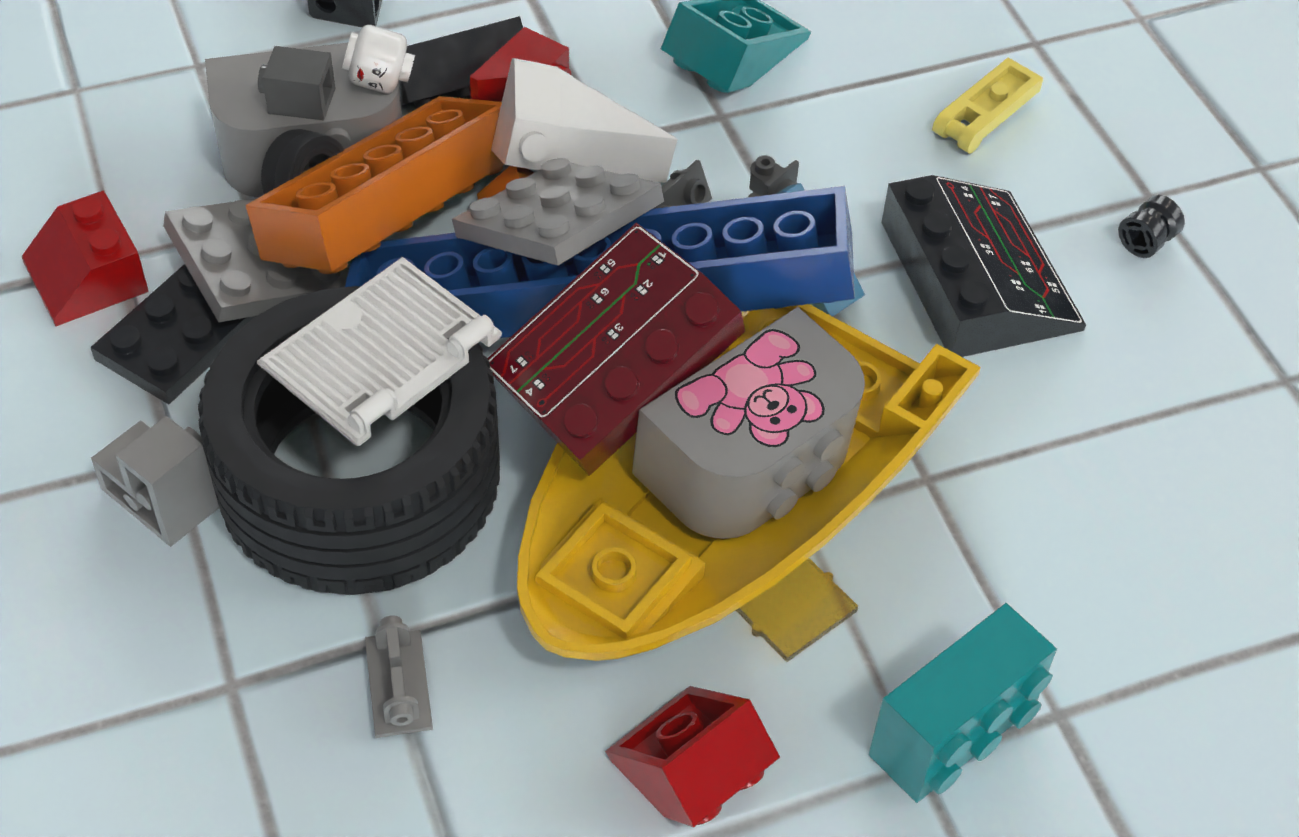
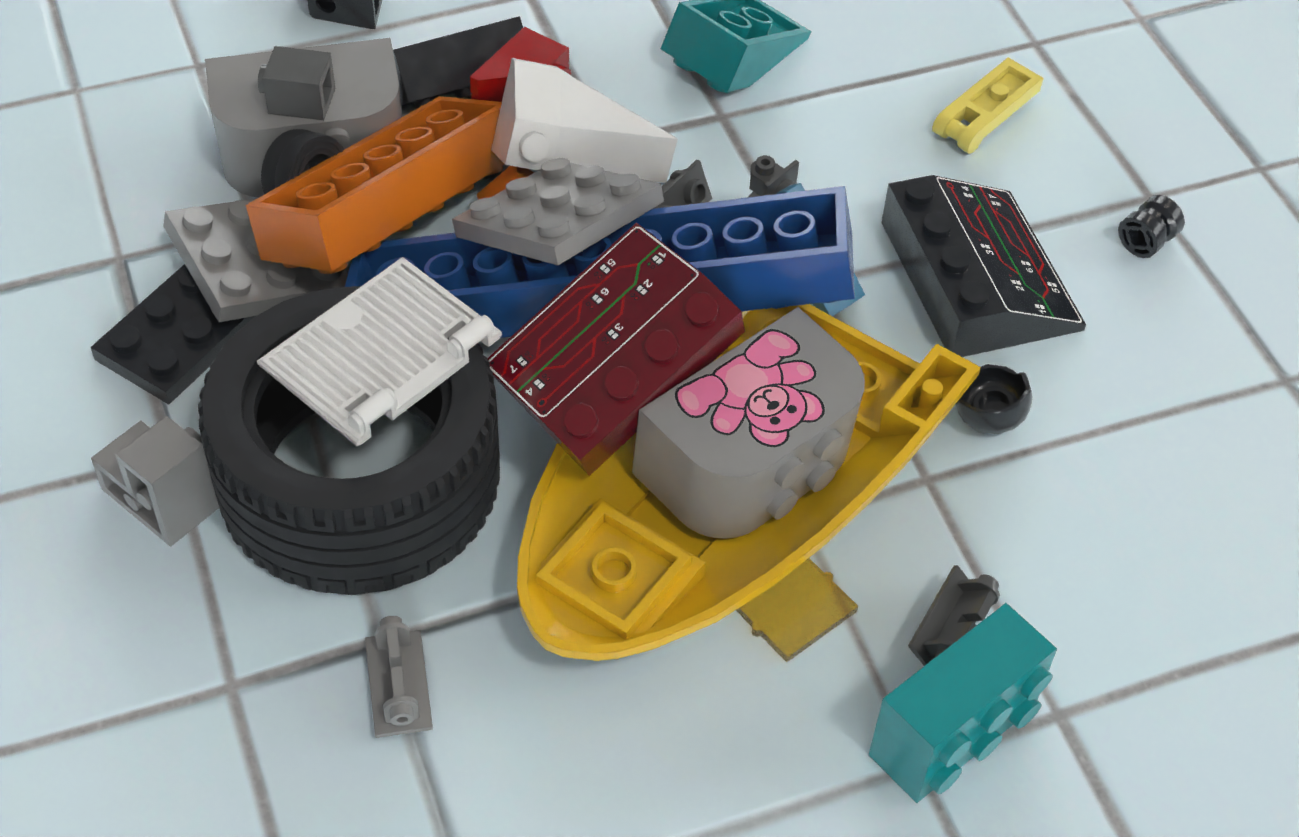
(84, 260): red slope -> none
(377, 59): white head -> none
(695, 754): red slope -> none
(953, 613): none -> dark grey hinge
(996, 400): none -> black hair

